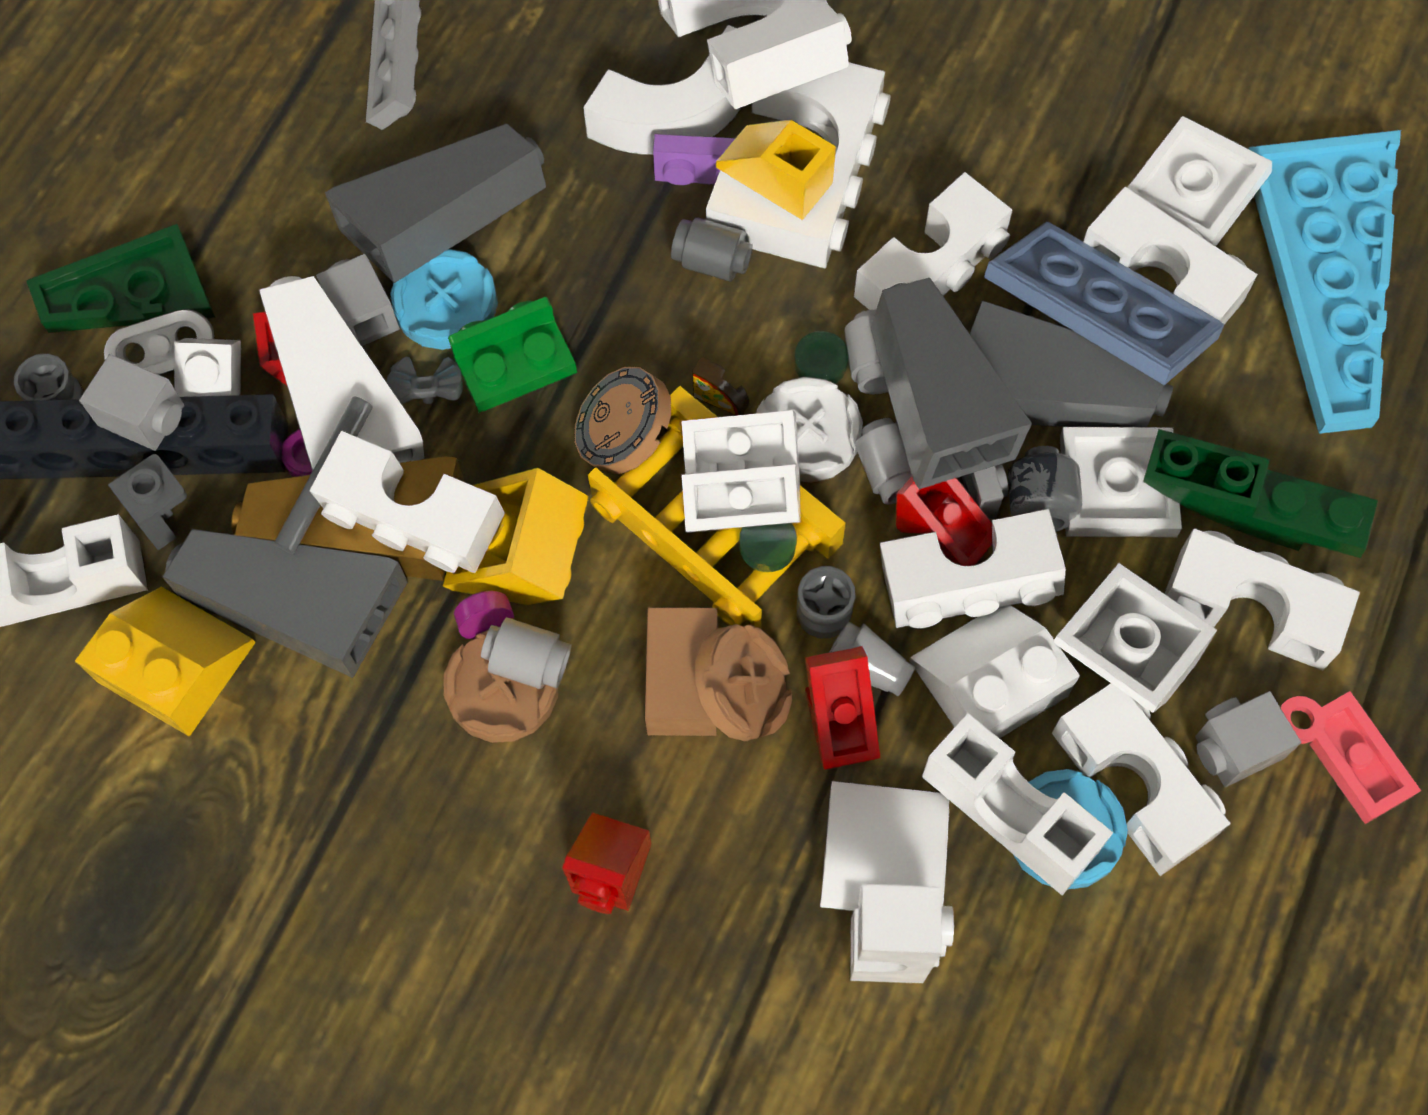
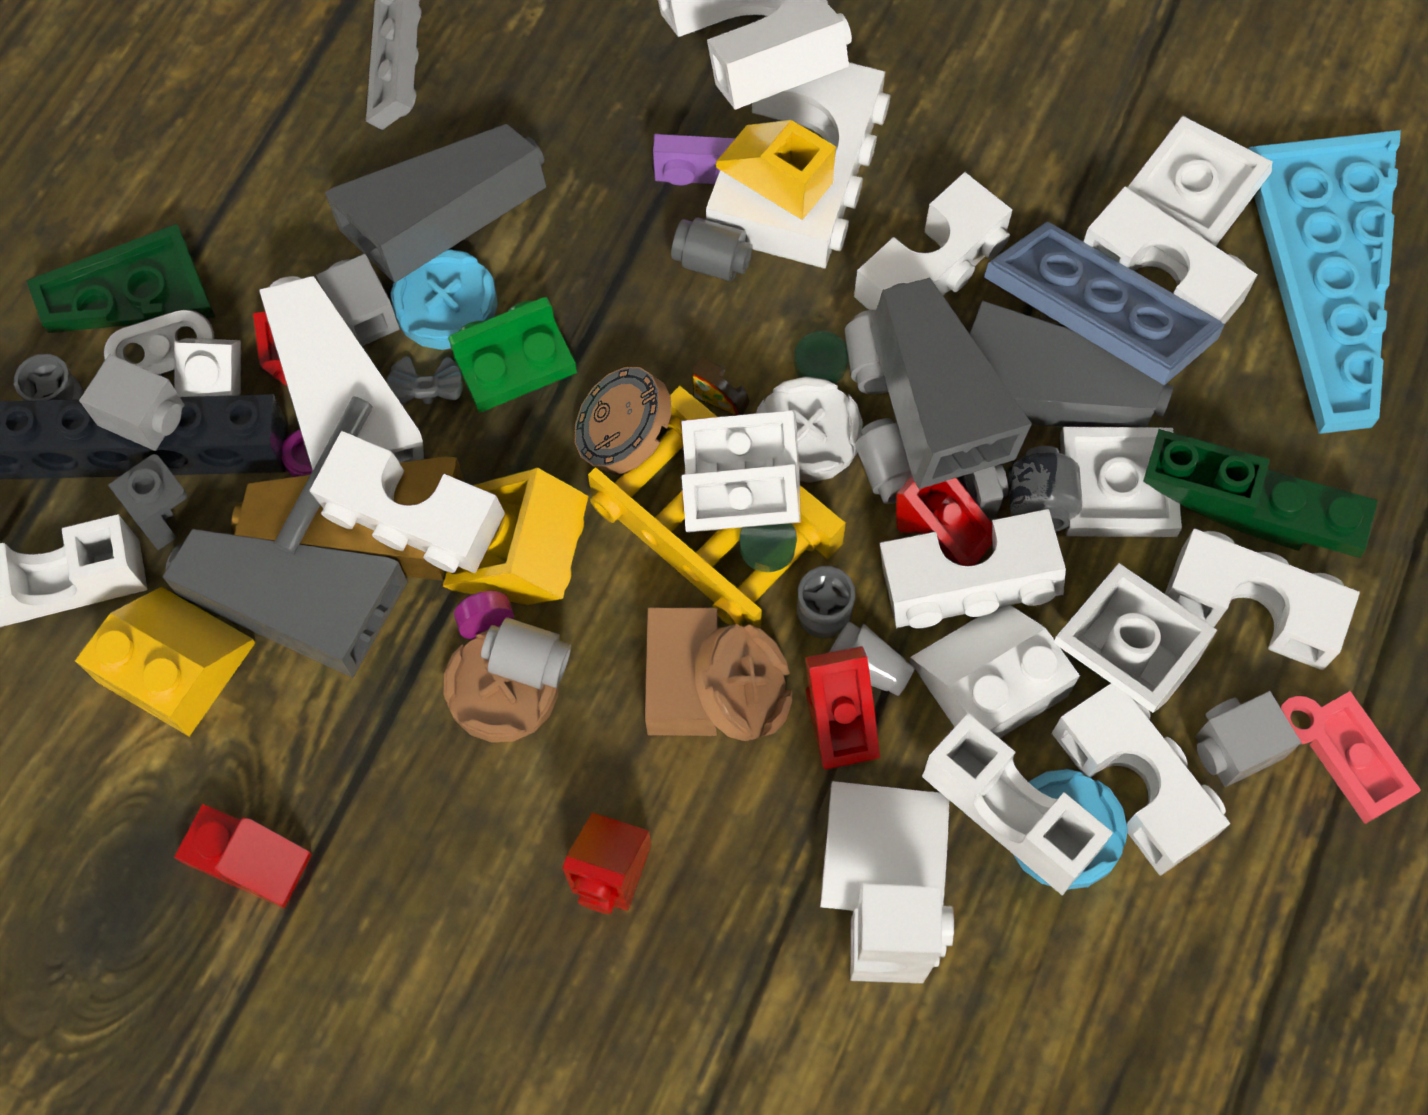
(243, 855): none -> slope
(631, 113): white arch -> none

